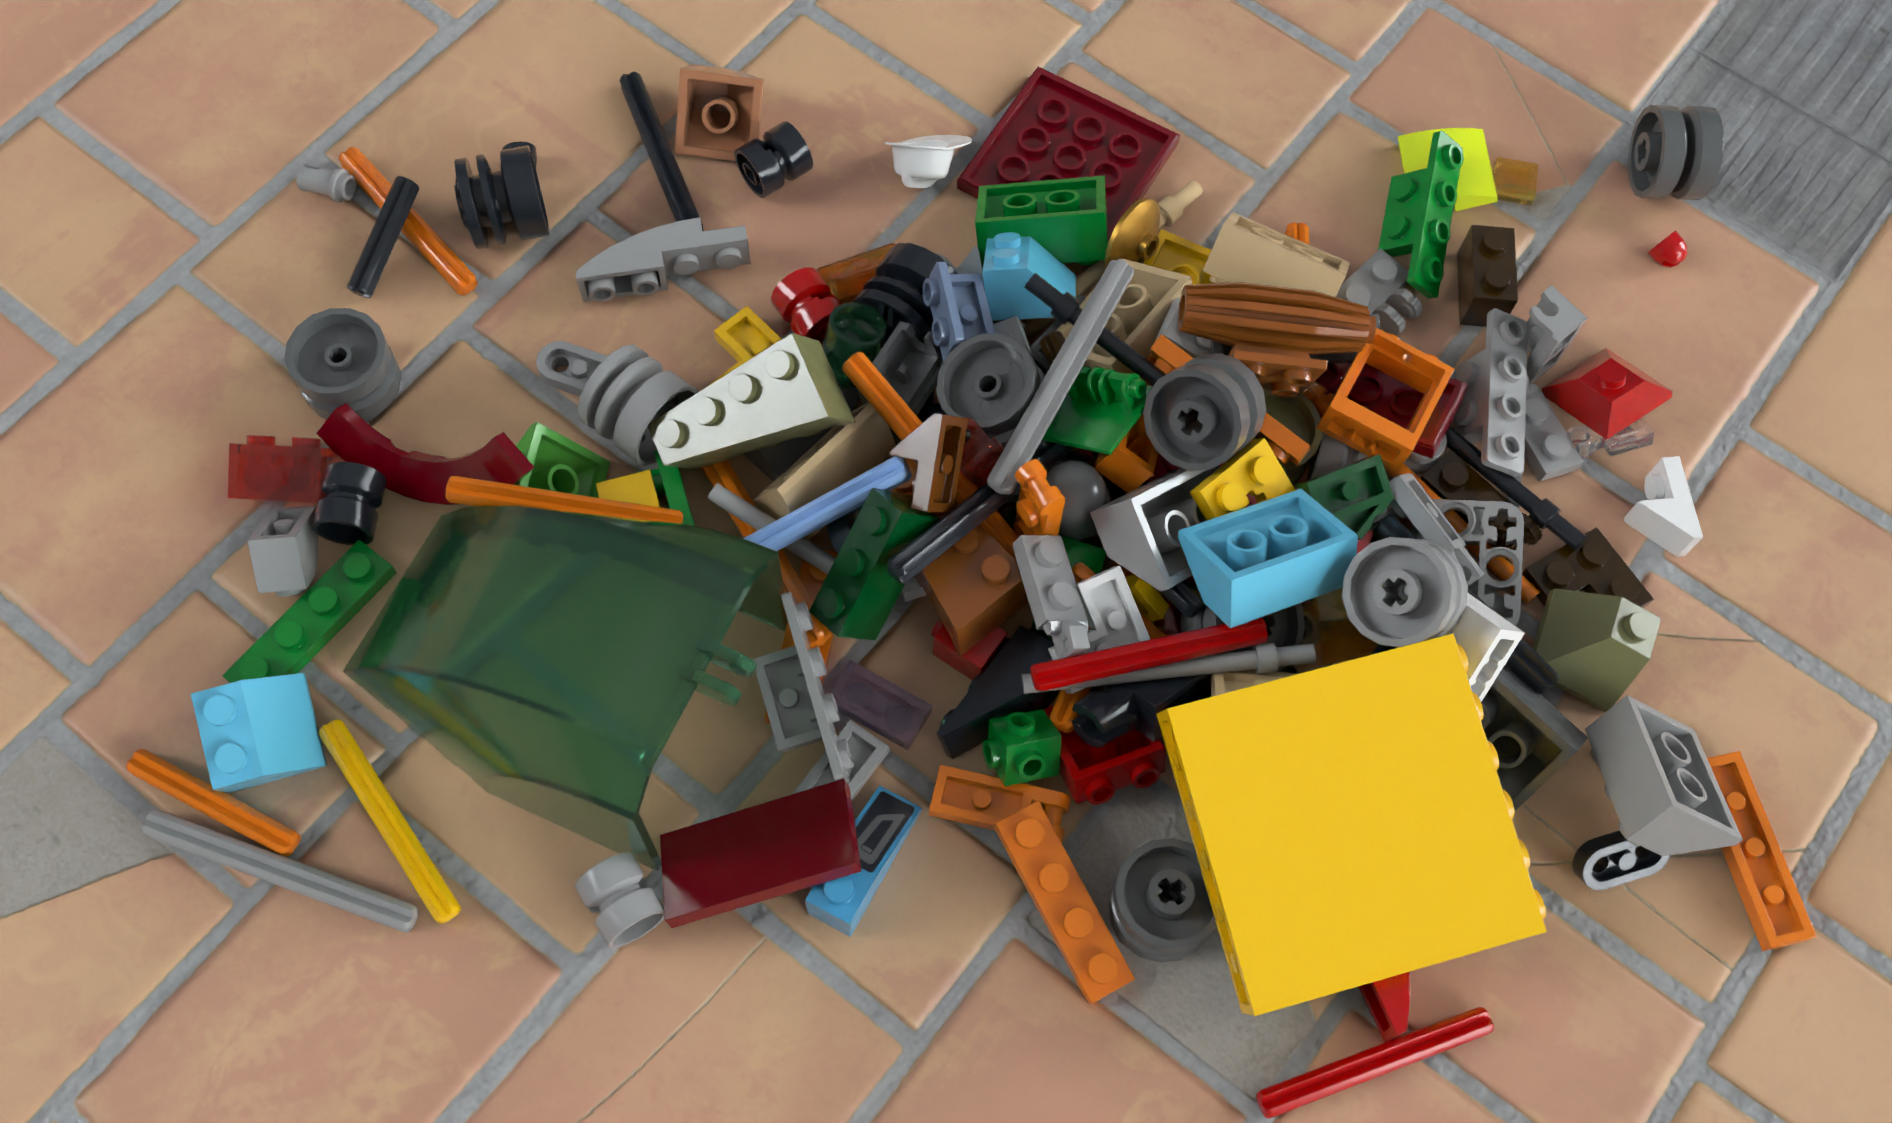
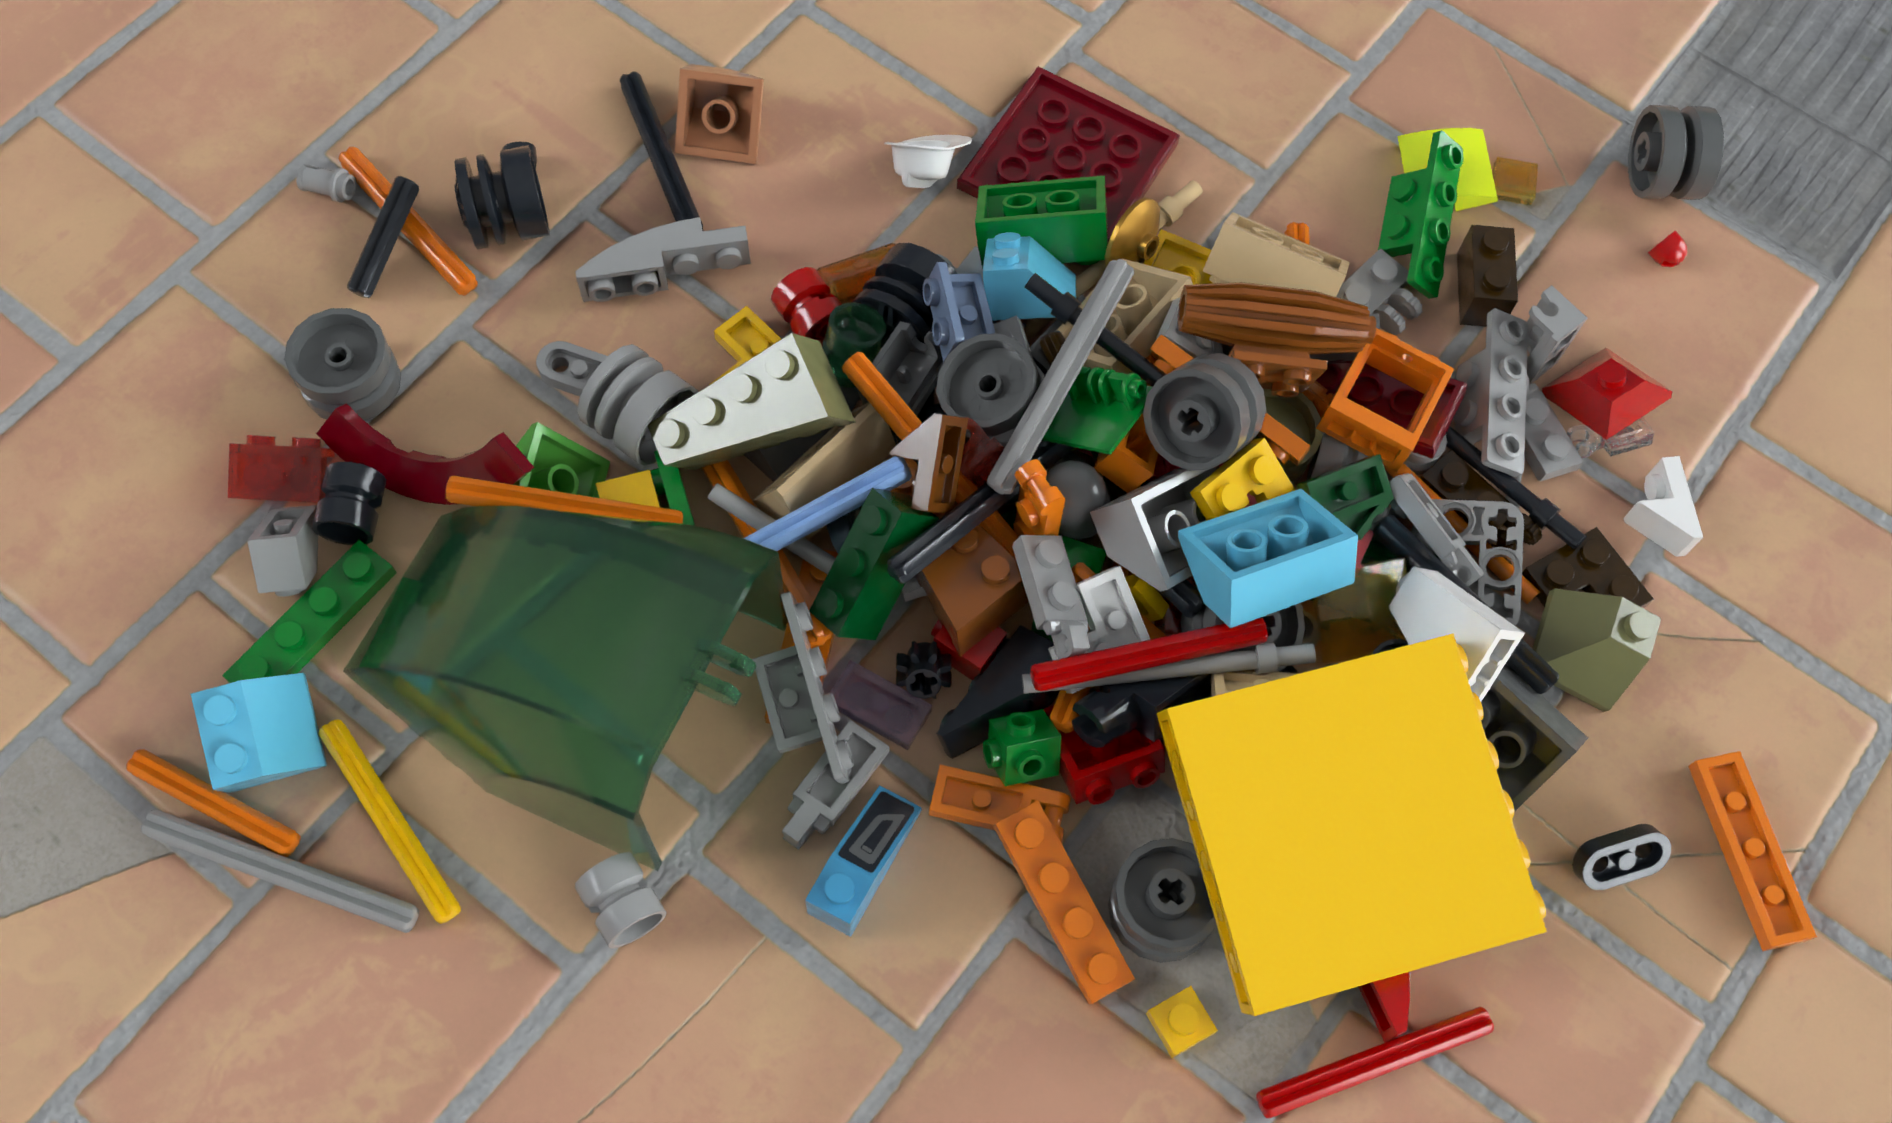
(758, 853): dark red tile -> none
(777, 157): black wheel -> none
(923, 670): none -> black gear
(1181, 1021): none -> yellow plate
(1375, 586): light grey wheel -> none
(1660, 781): light grey slope -> none

